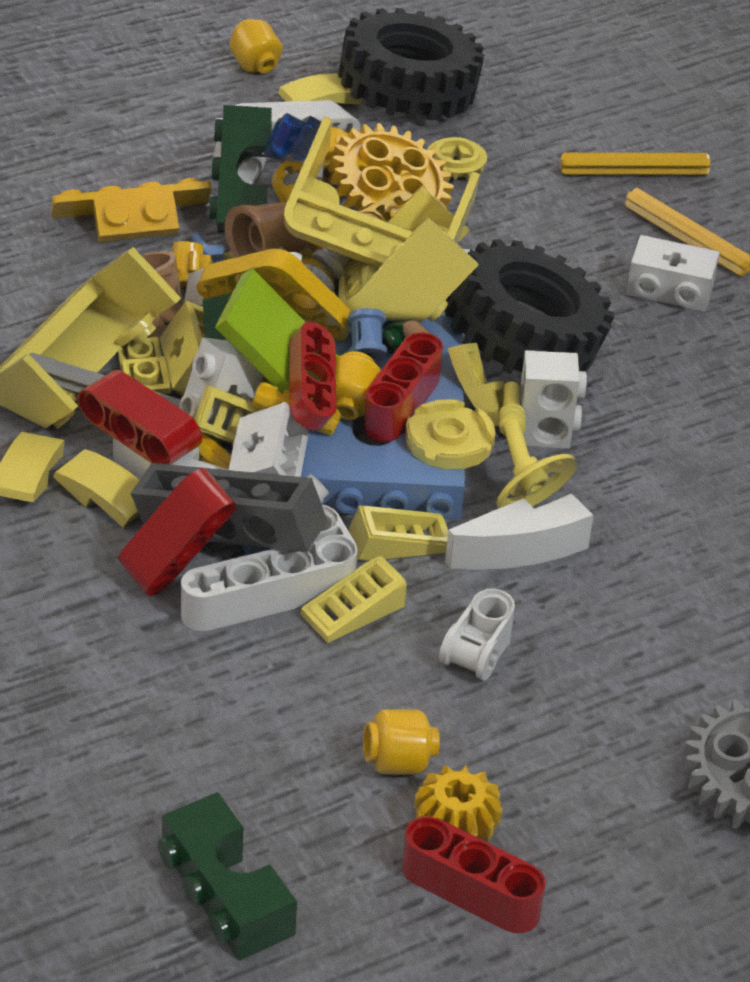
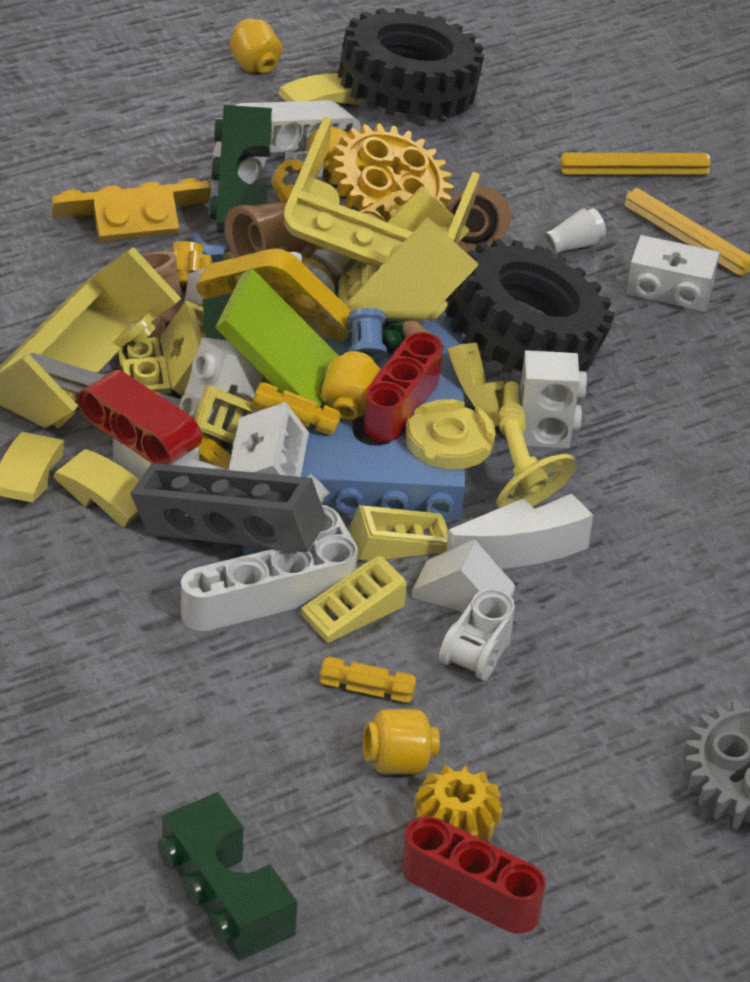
(176, 531): red beam -> none
(291, 138): clear blue slope -> none
(316, 412): red beam -> none
(368, 679): none -> yellow axle
(458, 576): none -> white slope
(470, 156): light yellow gear -> none
(487, 219): none -> medium nougat hat
(578, 231): none -> white cone

